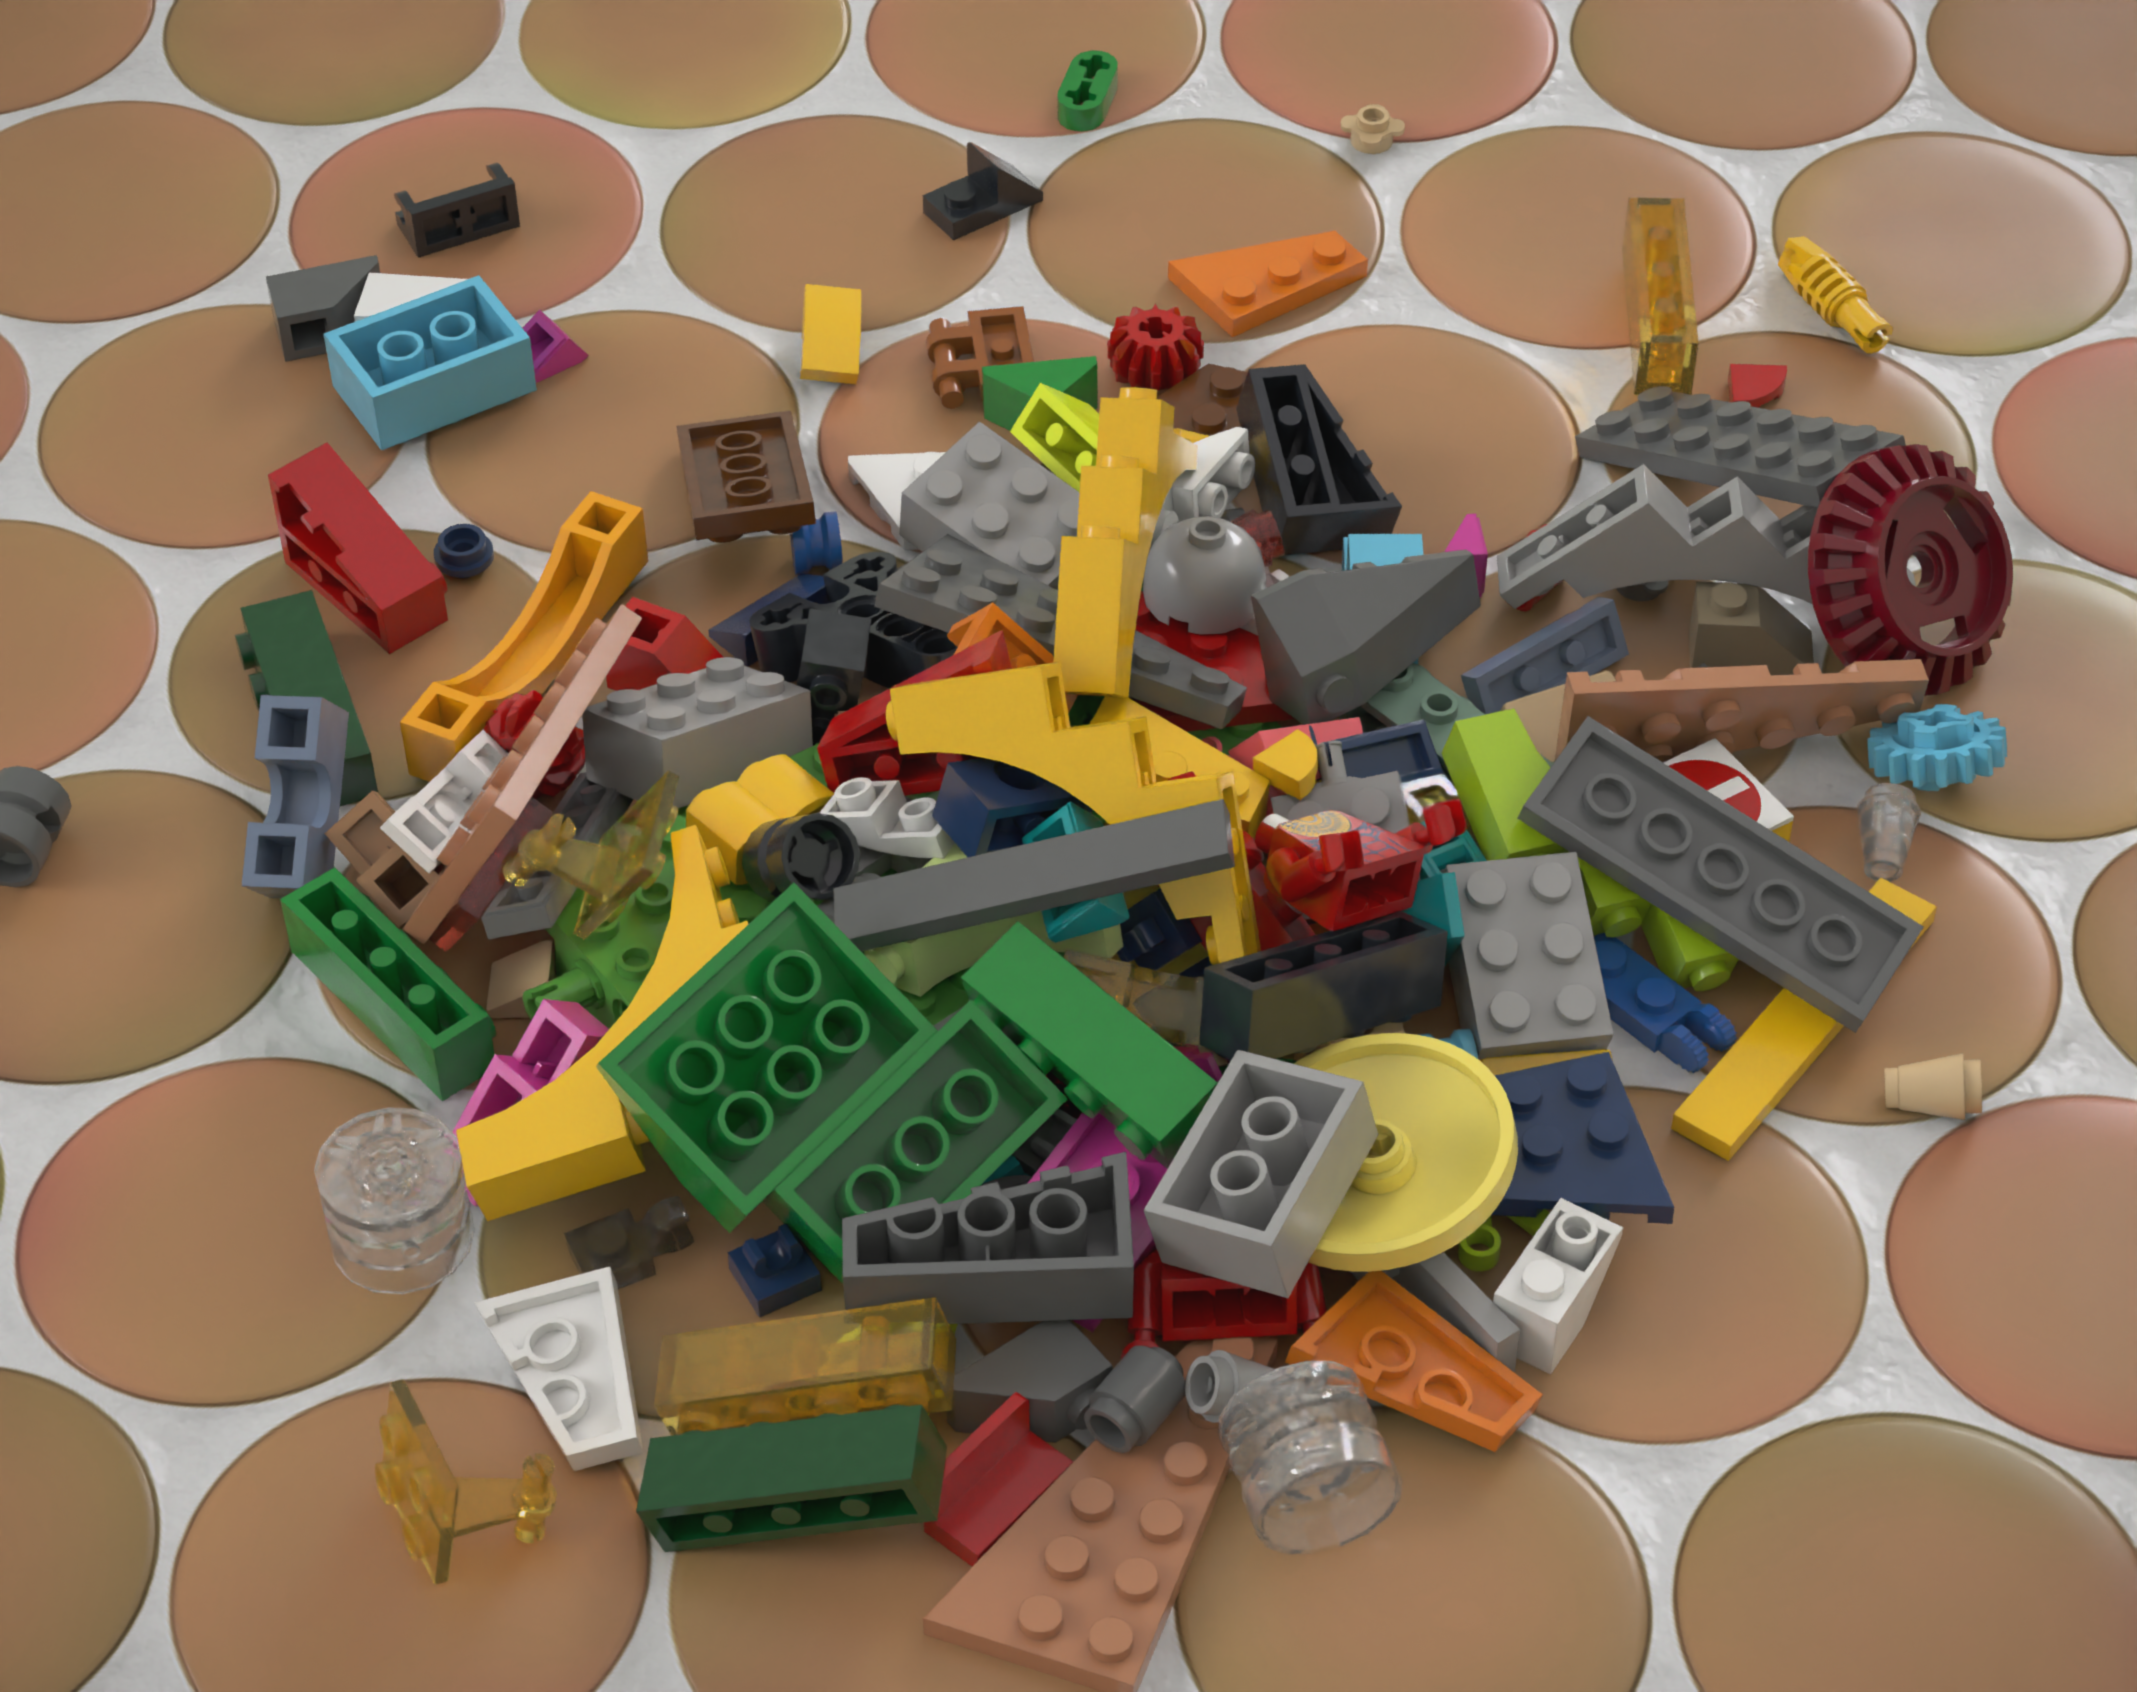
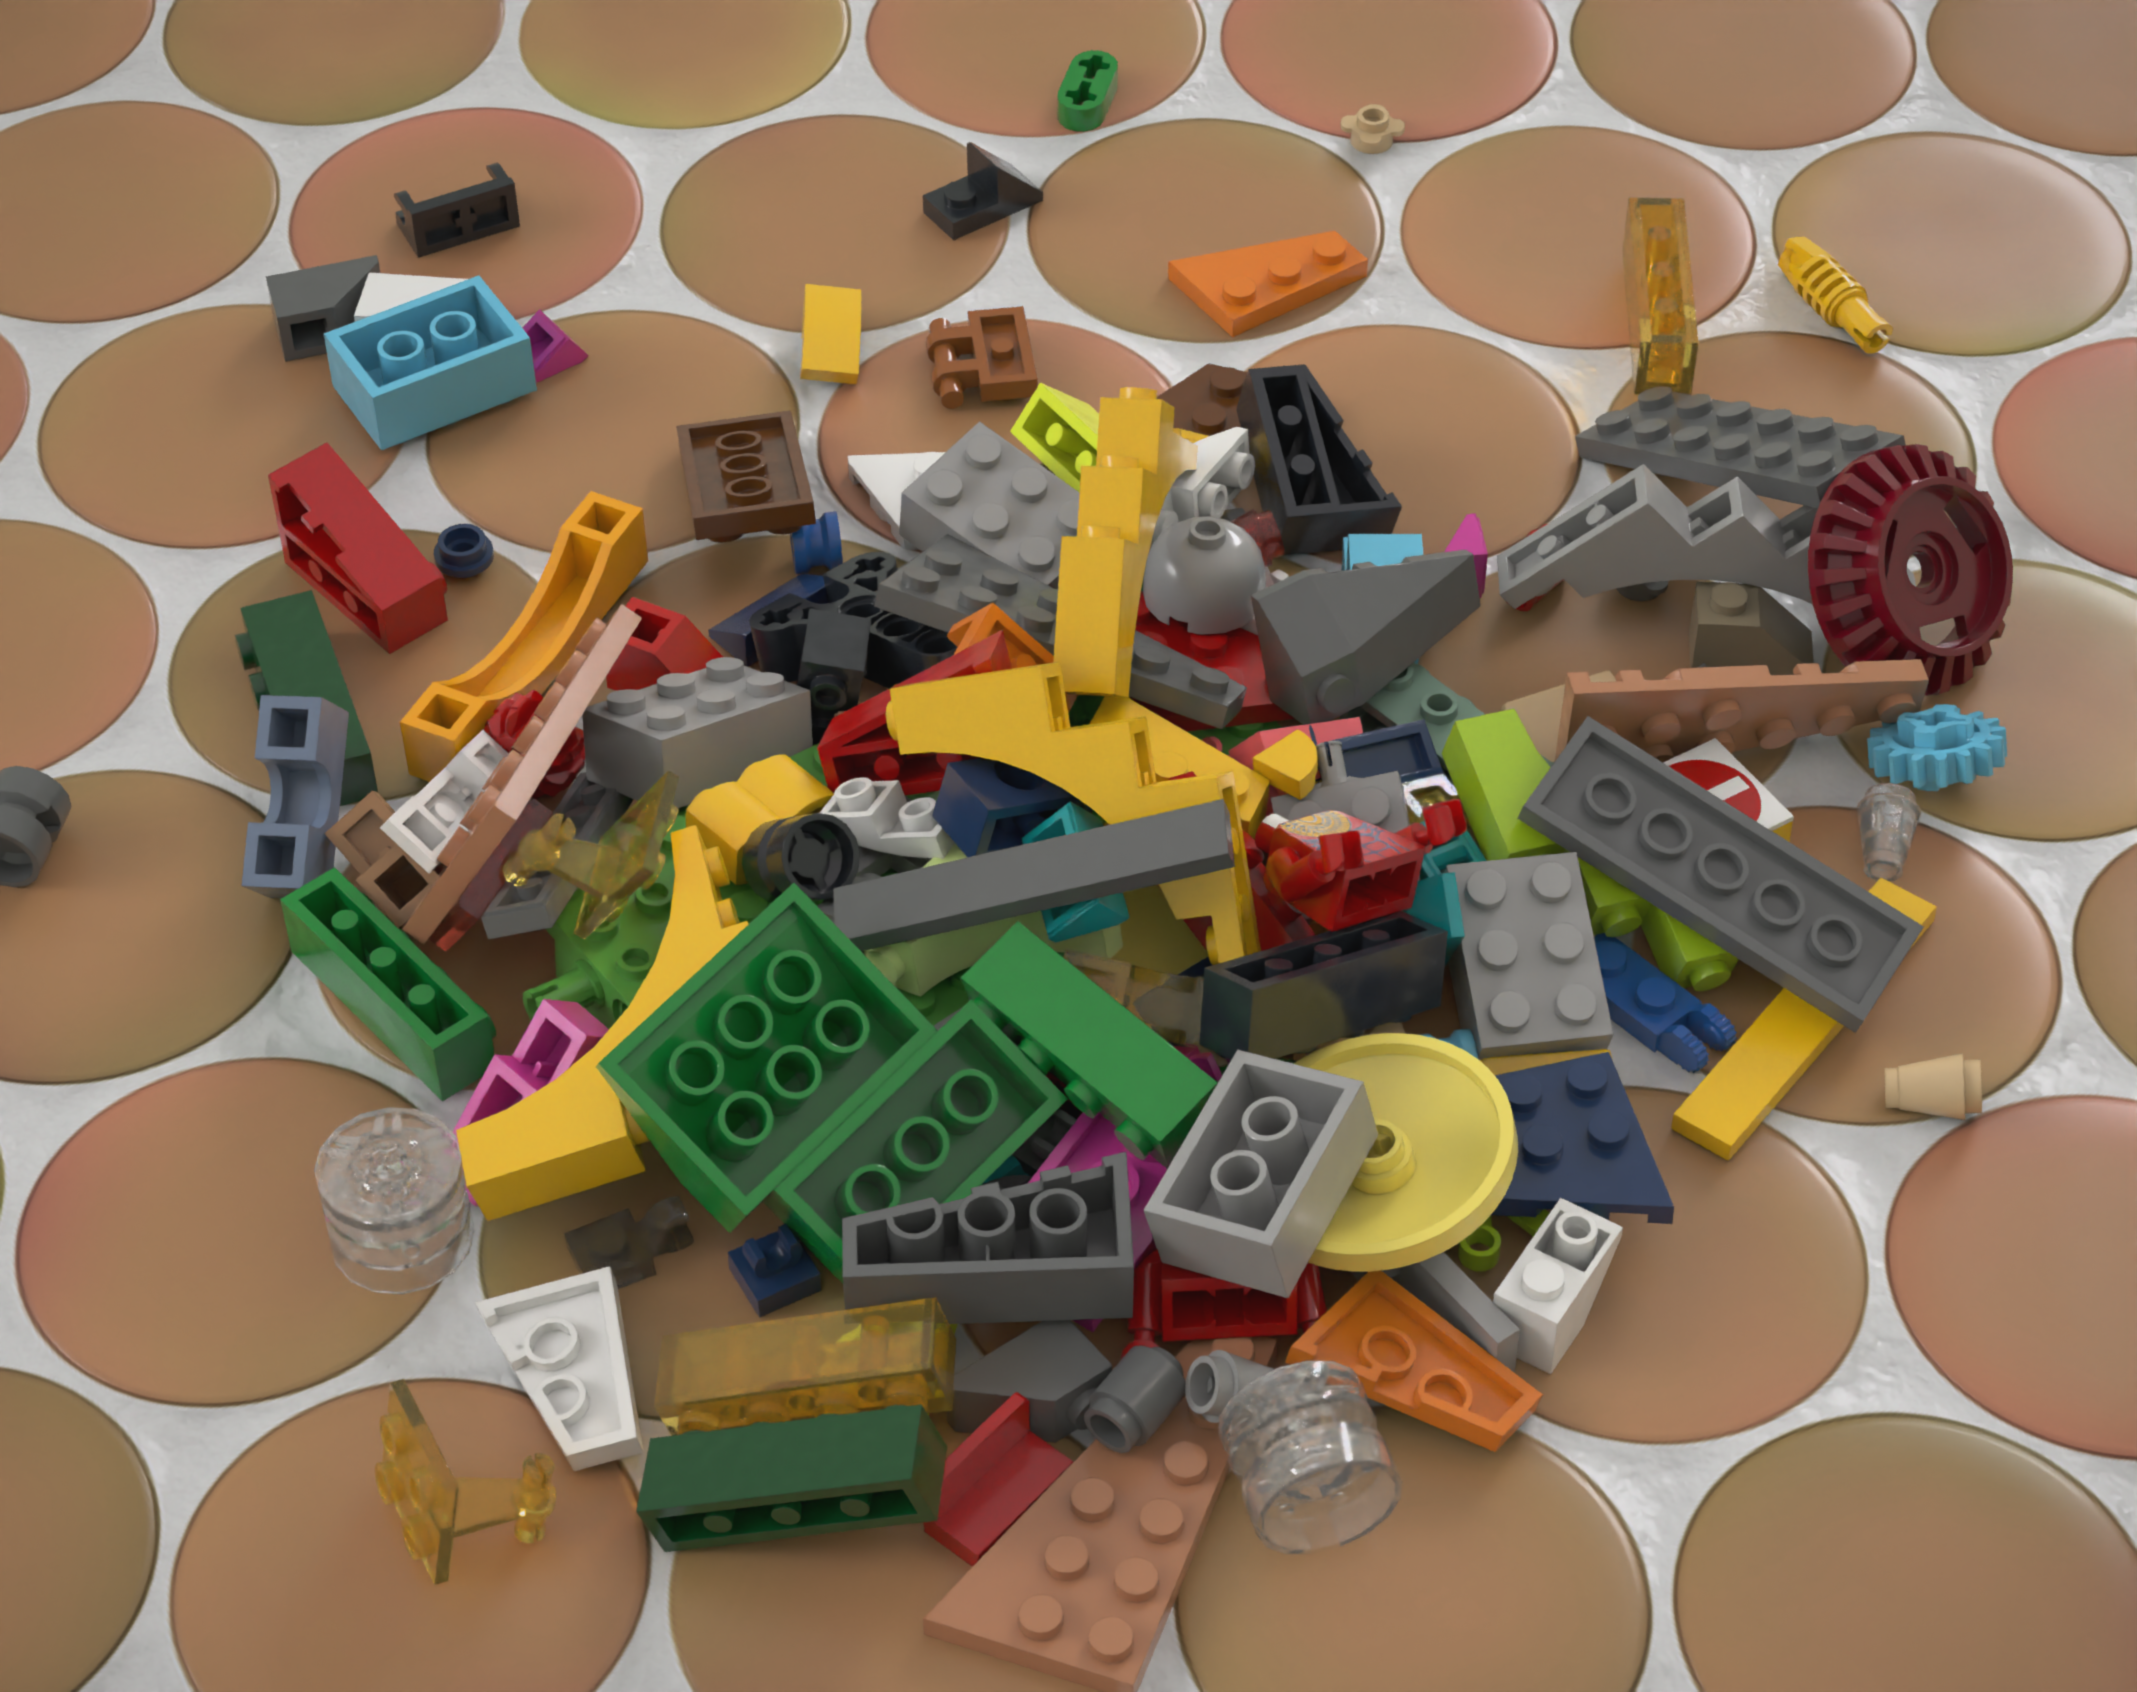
(515, 975): tan slope -> none
(1011, 386): green slope -> none
(1154, 348): red gear -> none
(1154, 934): dark blue tile -> none
(1575, 643): sand blue hinge -> none
(1756, 383): red tile -> none

